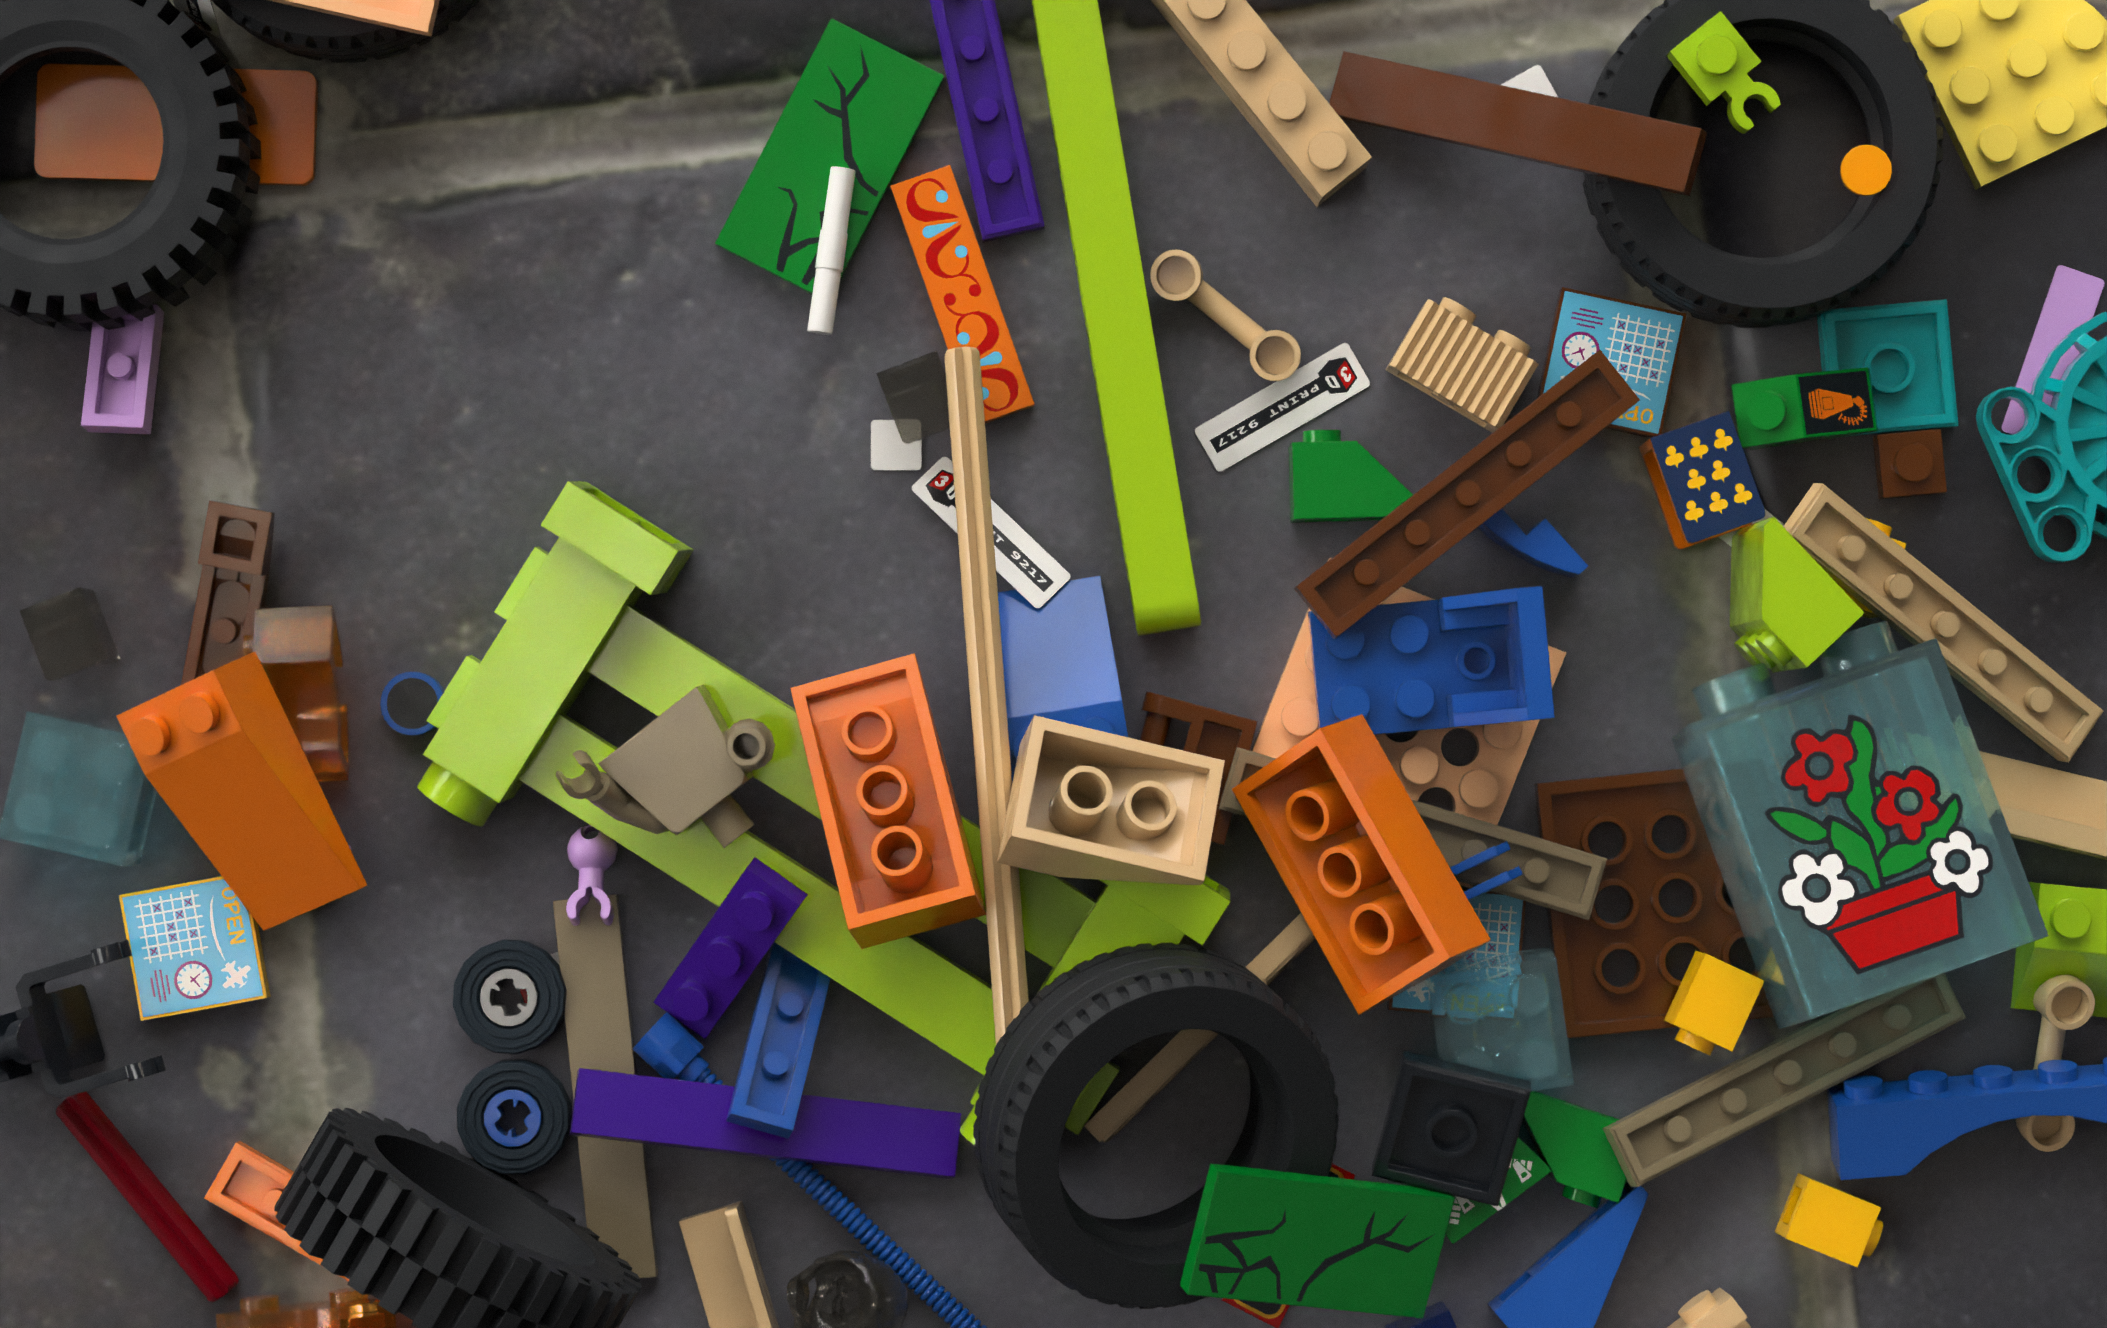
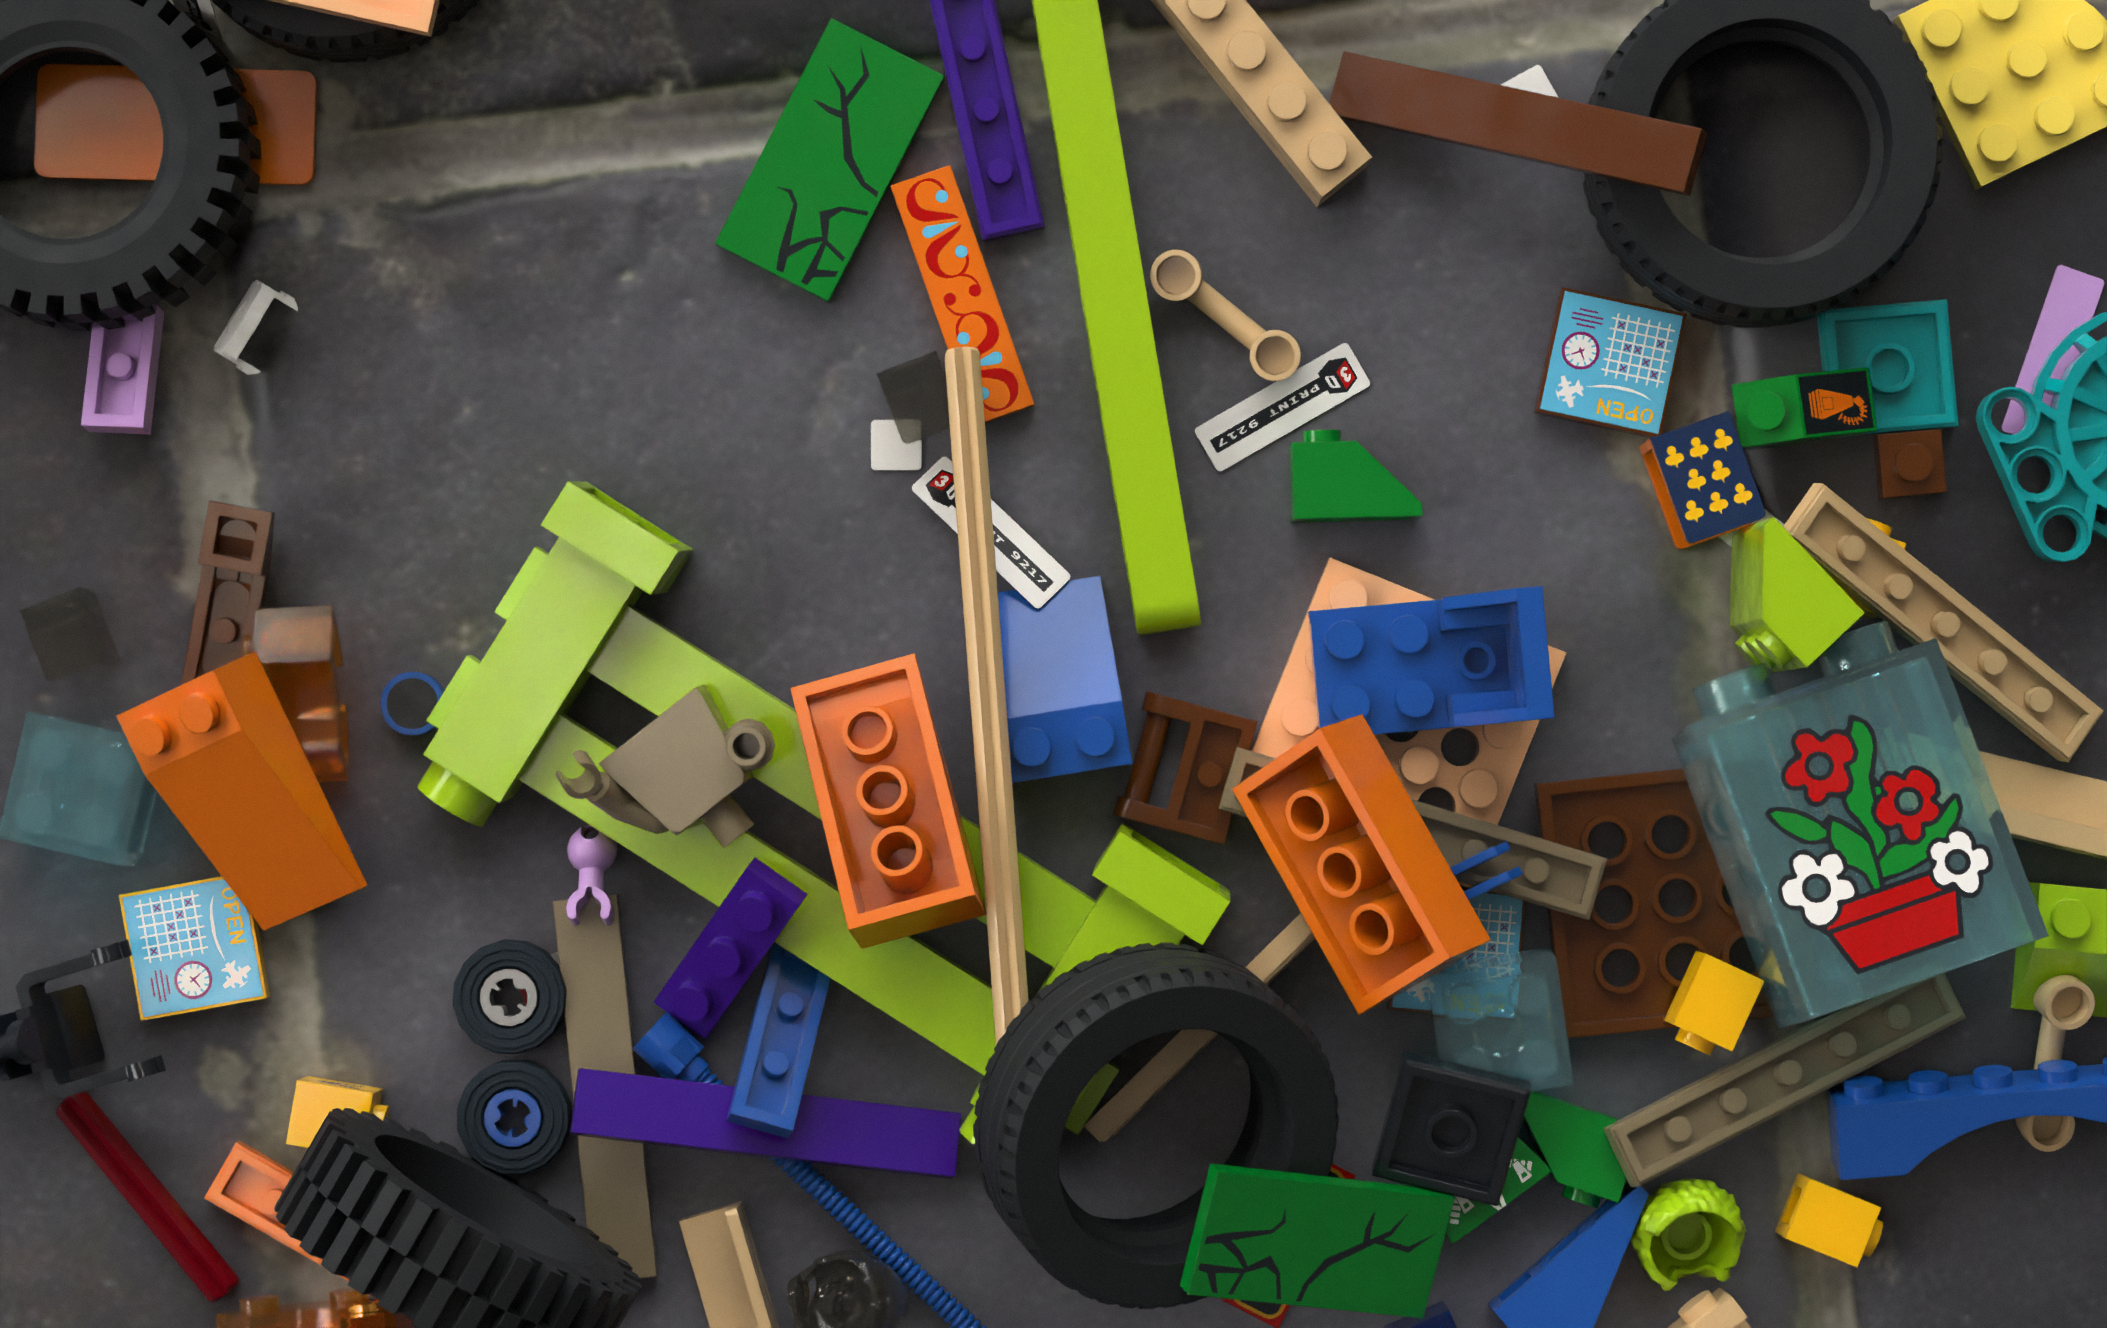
(245, 321): none -> white piece
(318, 1096): none -> yellow brick
(831, 250): white piece -> none
(1109, 807): tan slope -> none
(1463, 364): tan brick -> none
(1466, 494): reddish brown plate -> none
(1538, 546): blue slope -> none
(1687, 1231): none -> lime hair
(1718, 63): lime plate -> none
(1865, 170): light orange piece -> none

